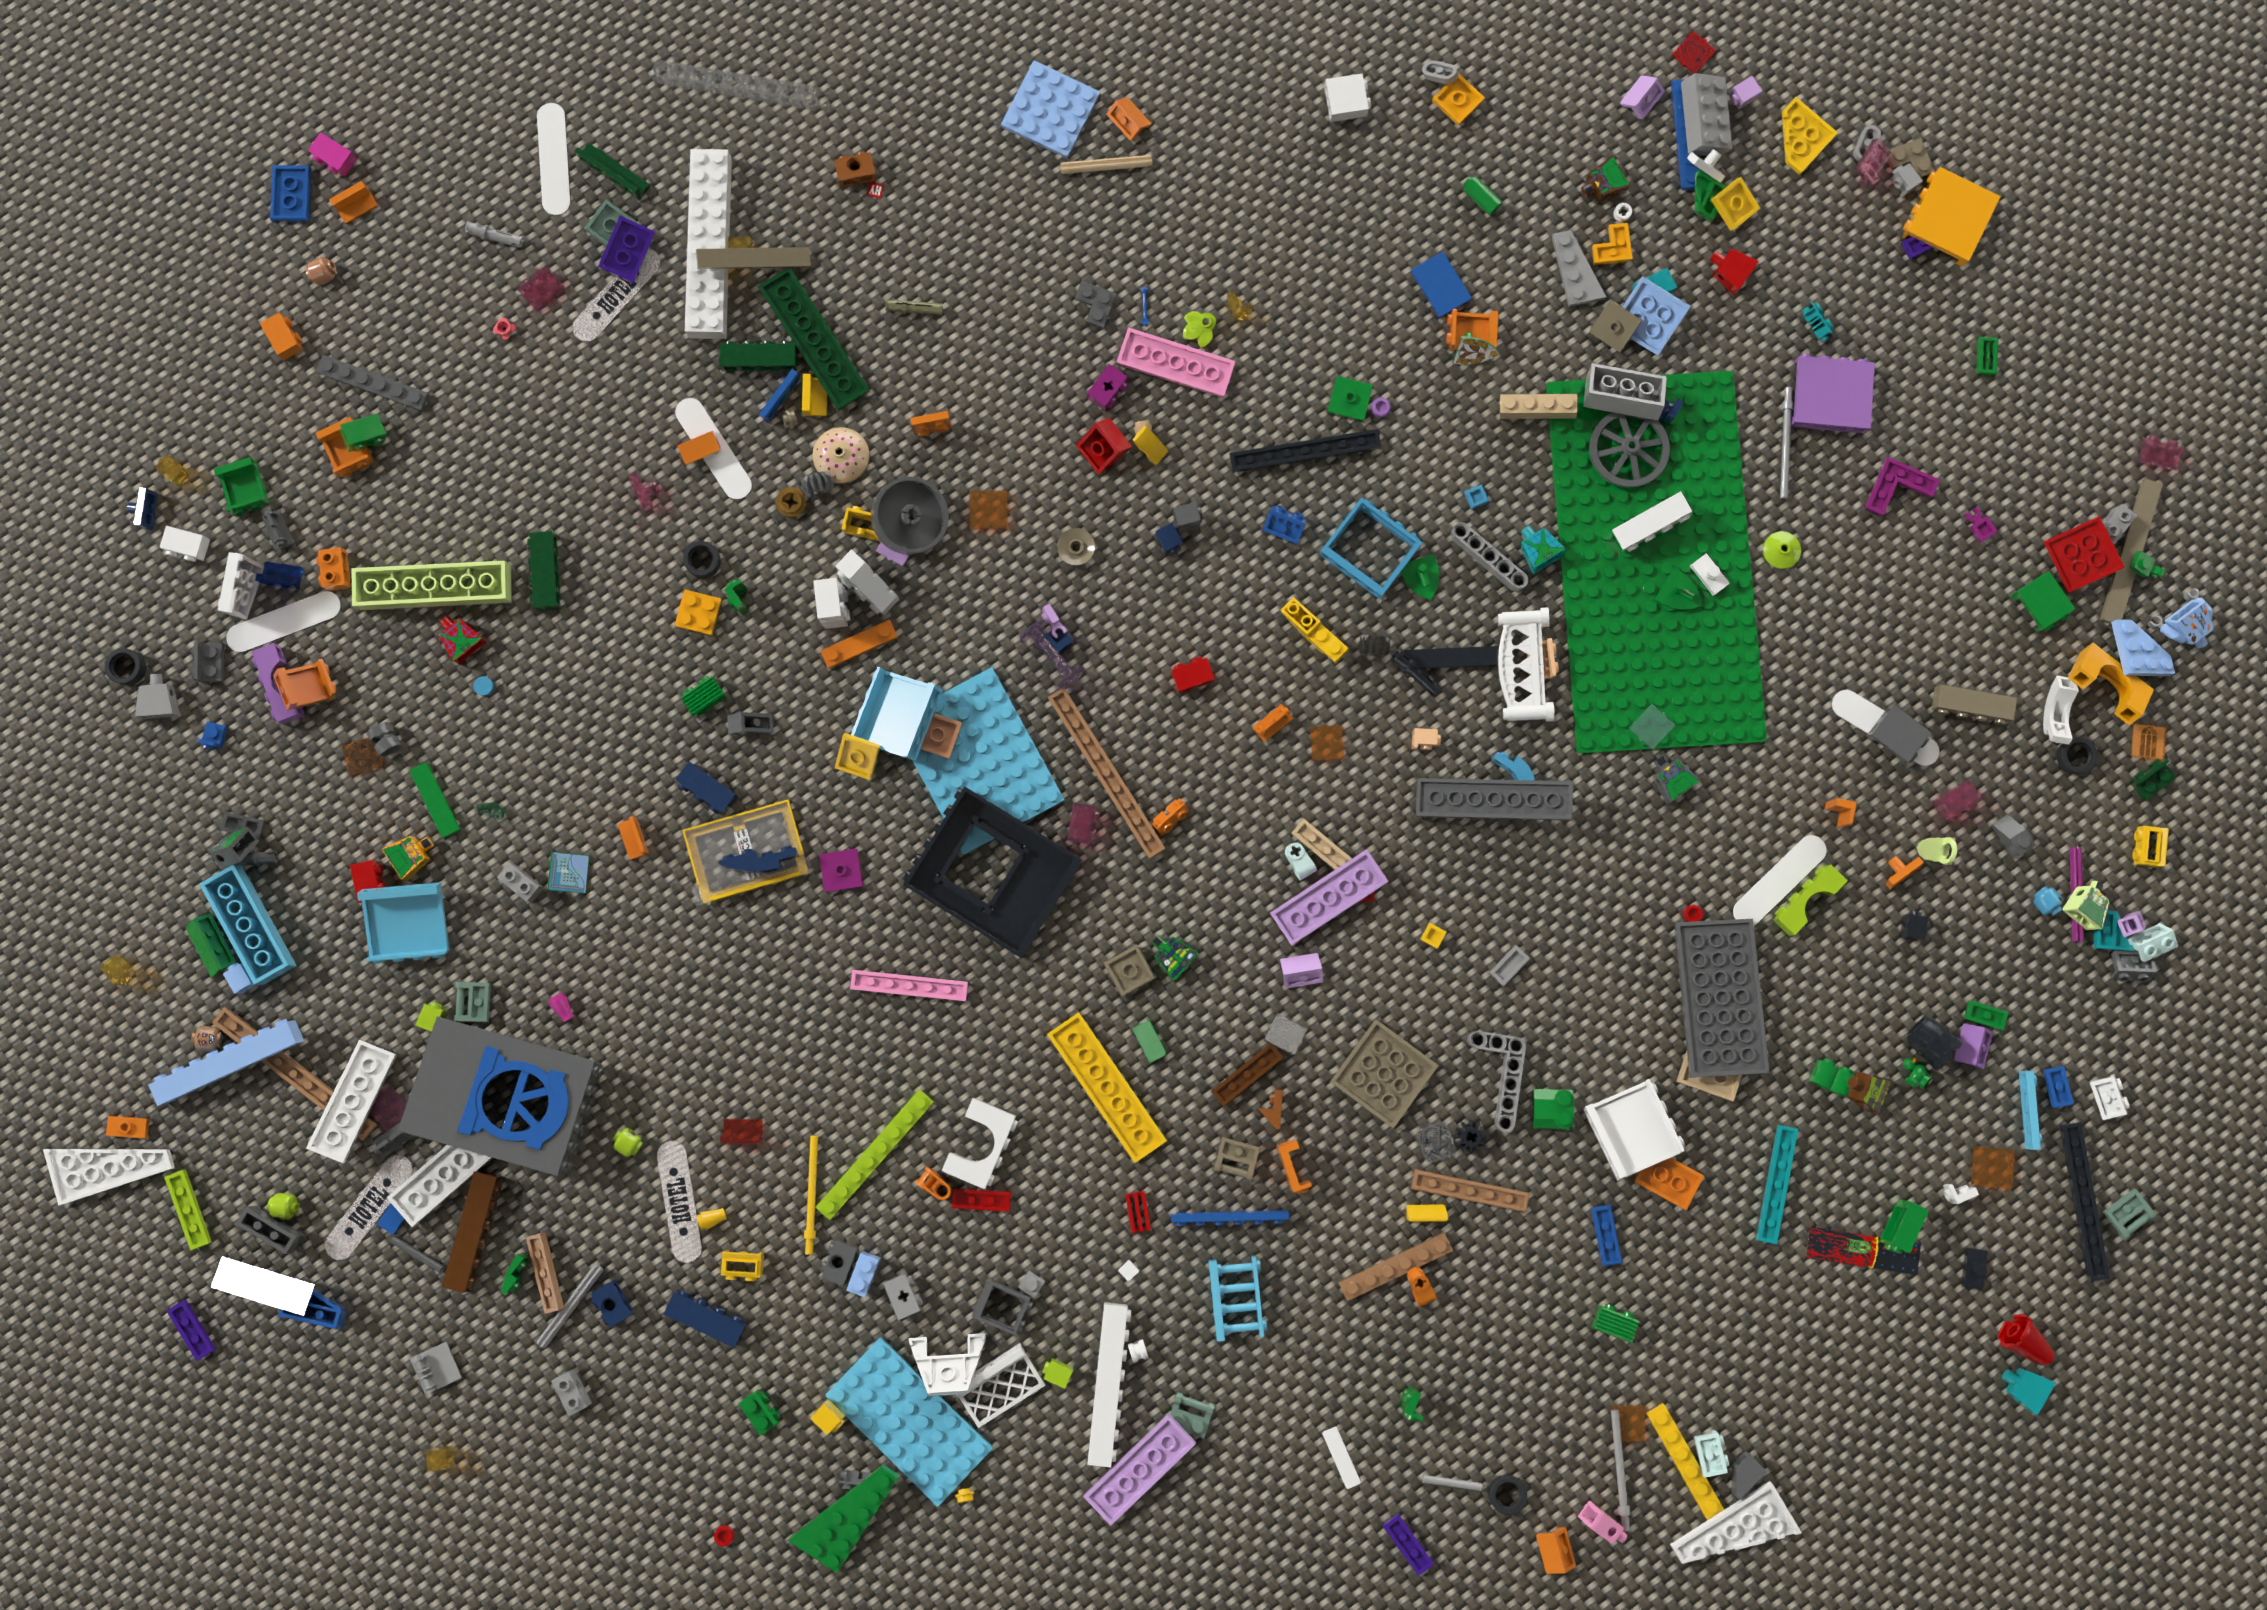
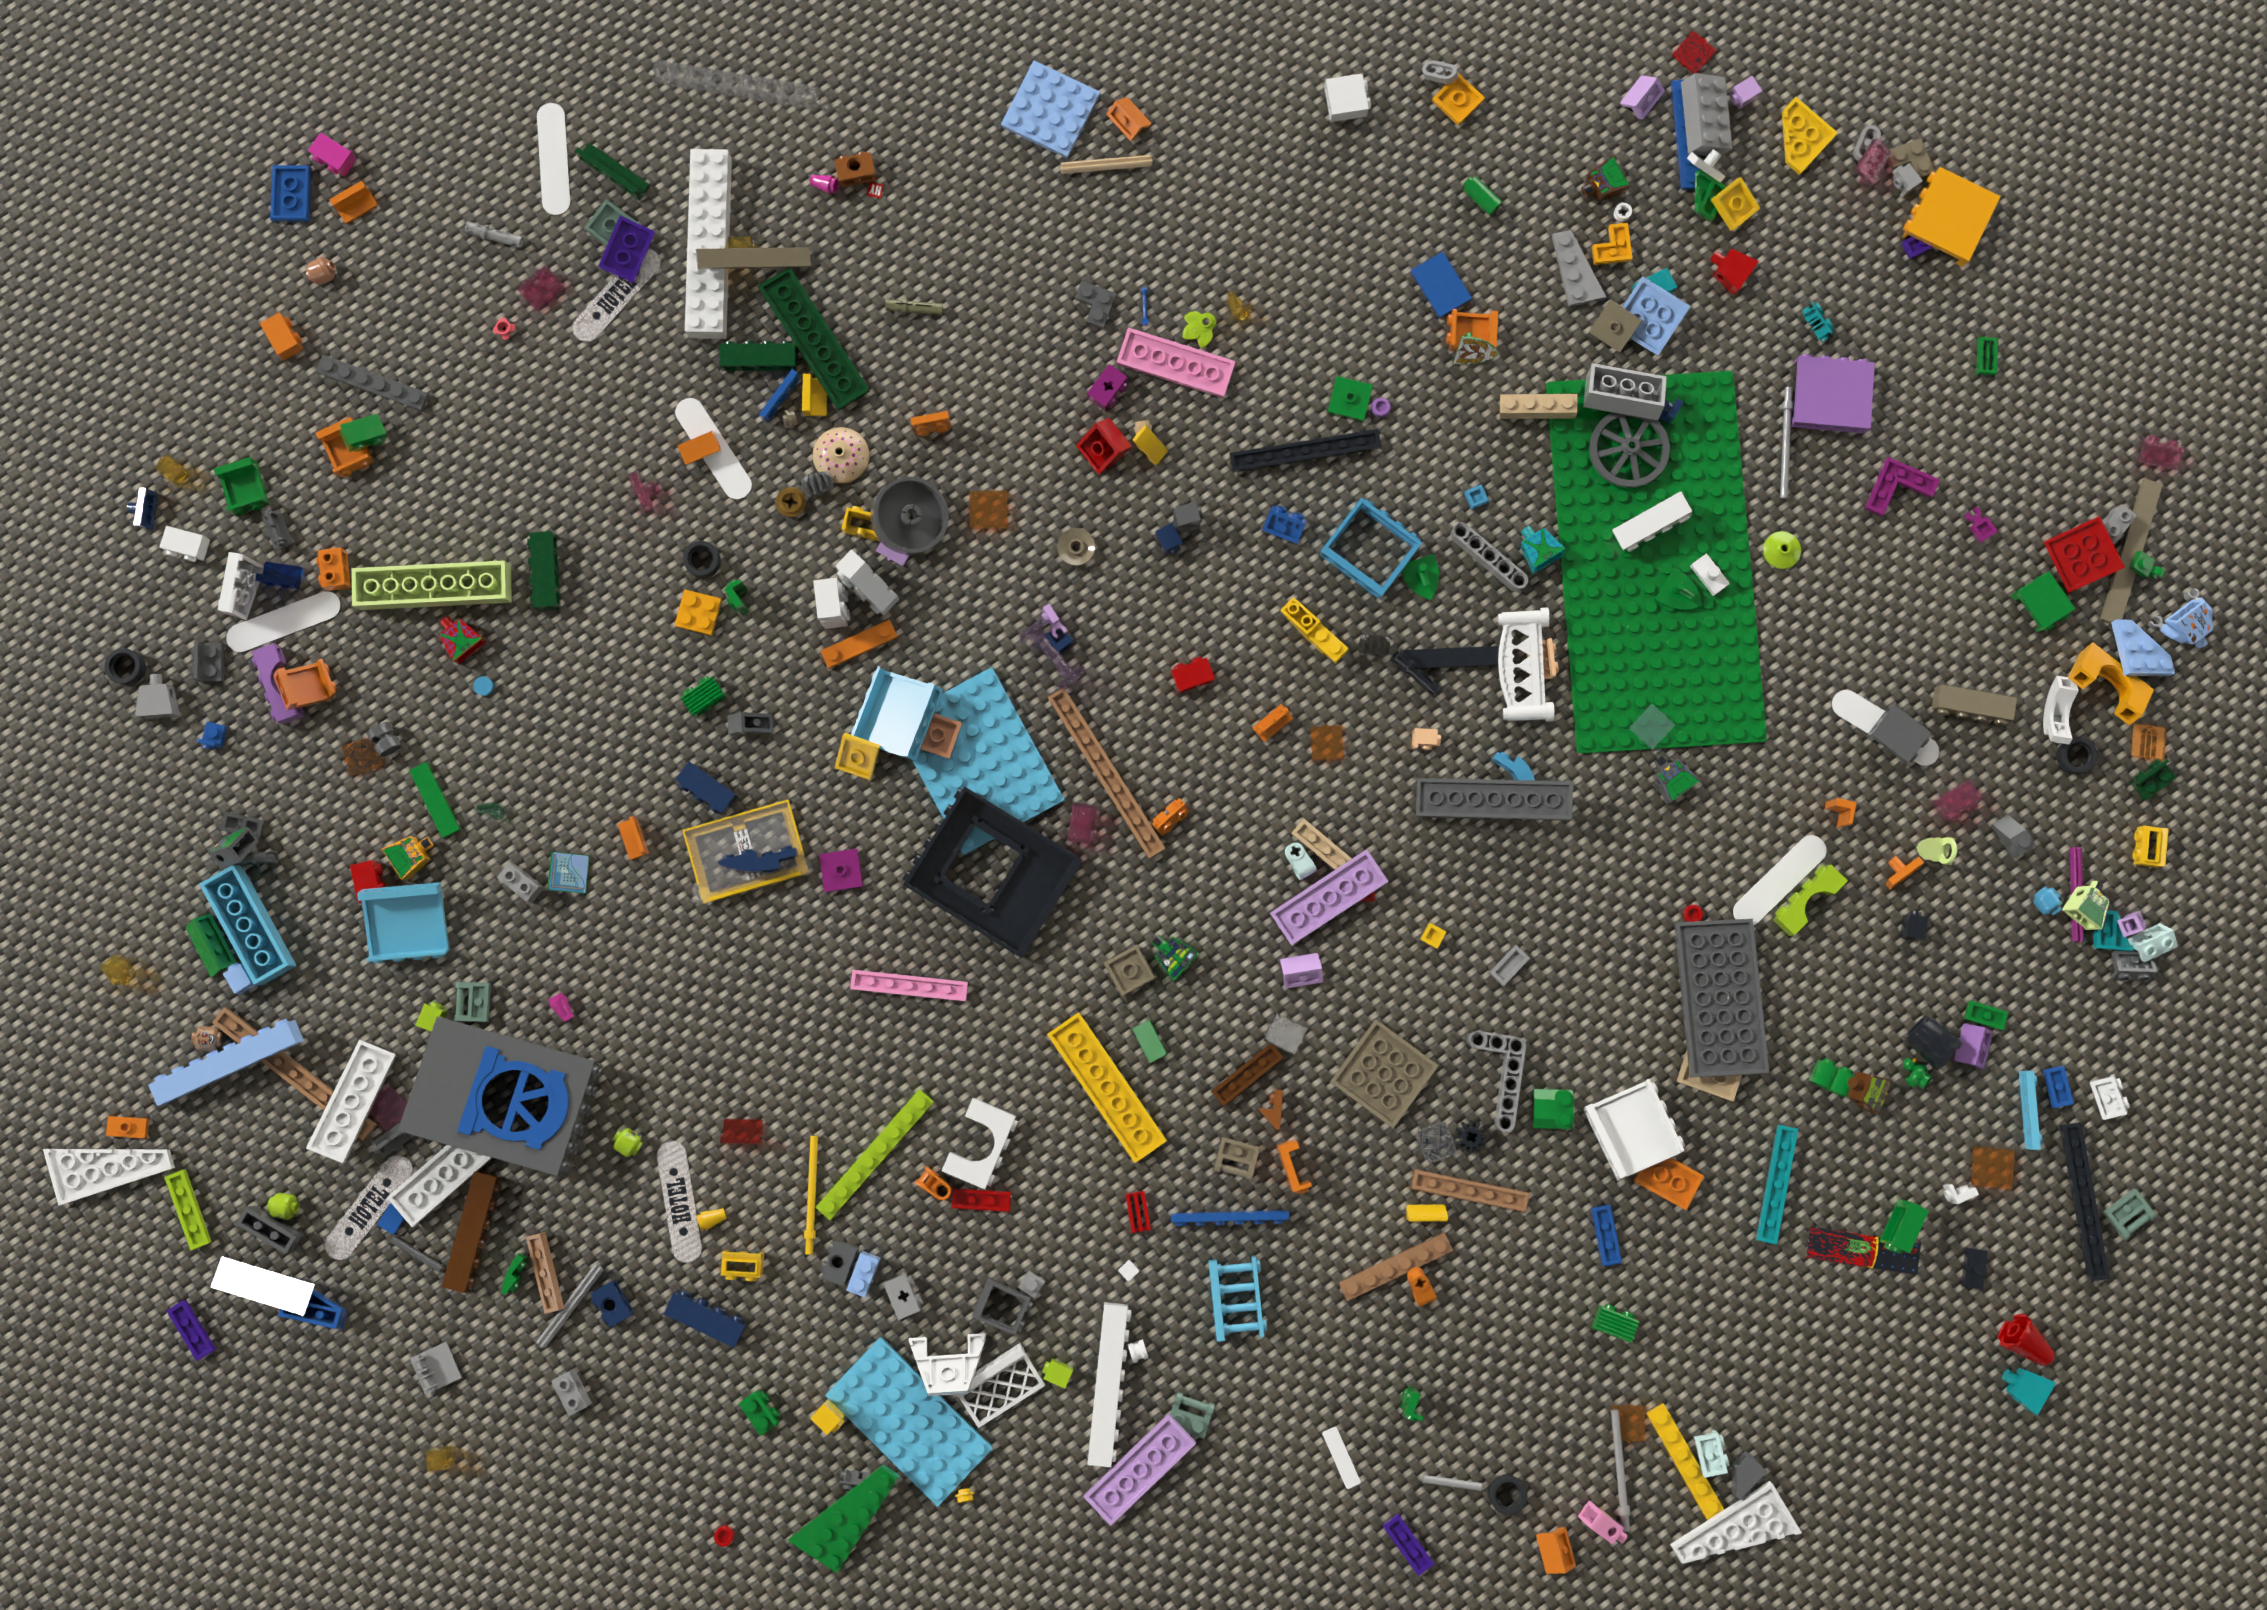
(825, 183): none -> dark pink cone

